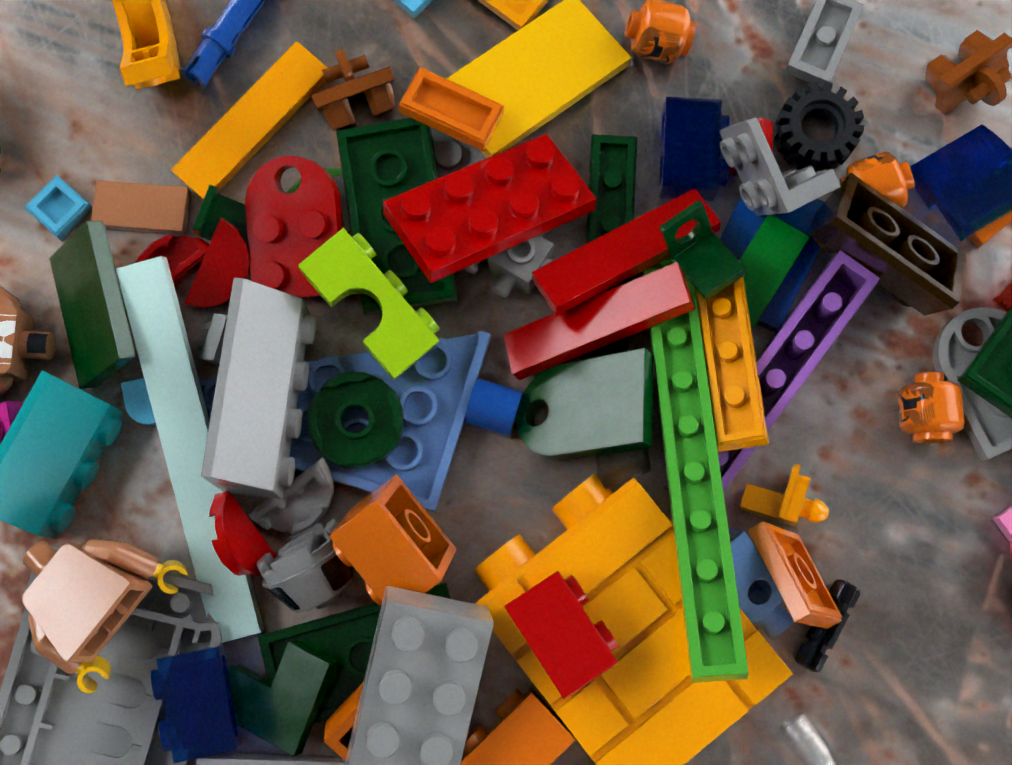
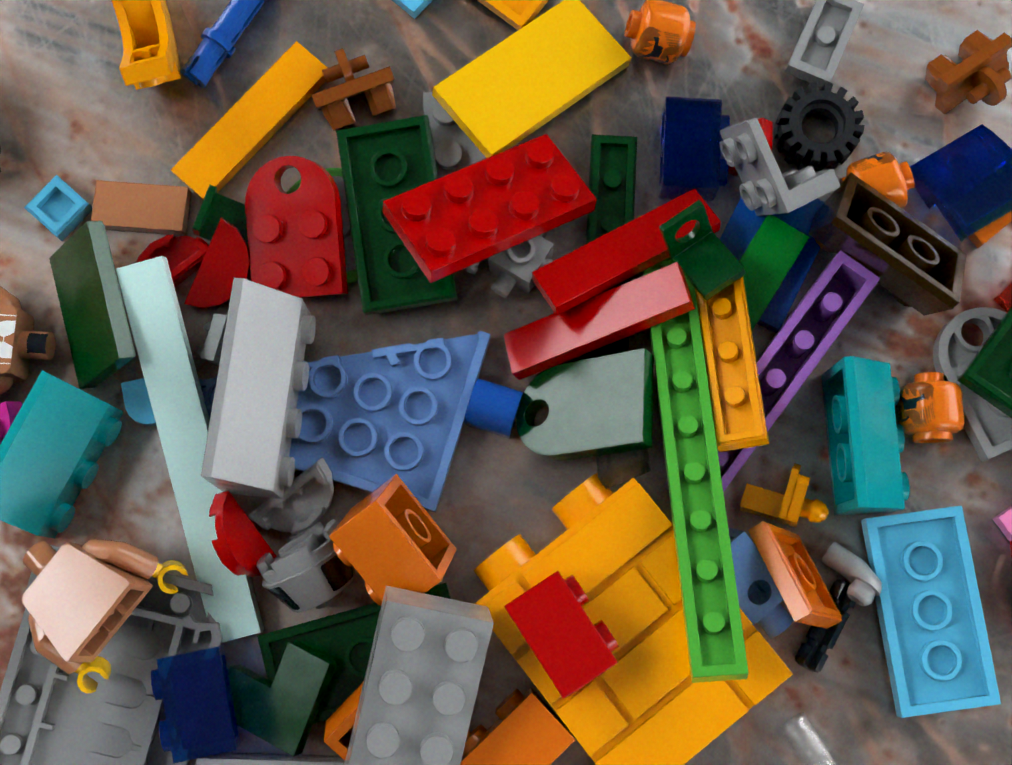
(335, 400): dark green tile -> none
(346, 268): lime arch -> none
(451, 109): orange tile -> none
(864, 437): none -> teal slope
(864, 581): none -> light grey arm
(930, 612): none -> medium azure plate

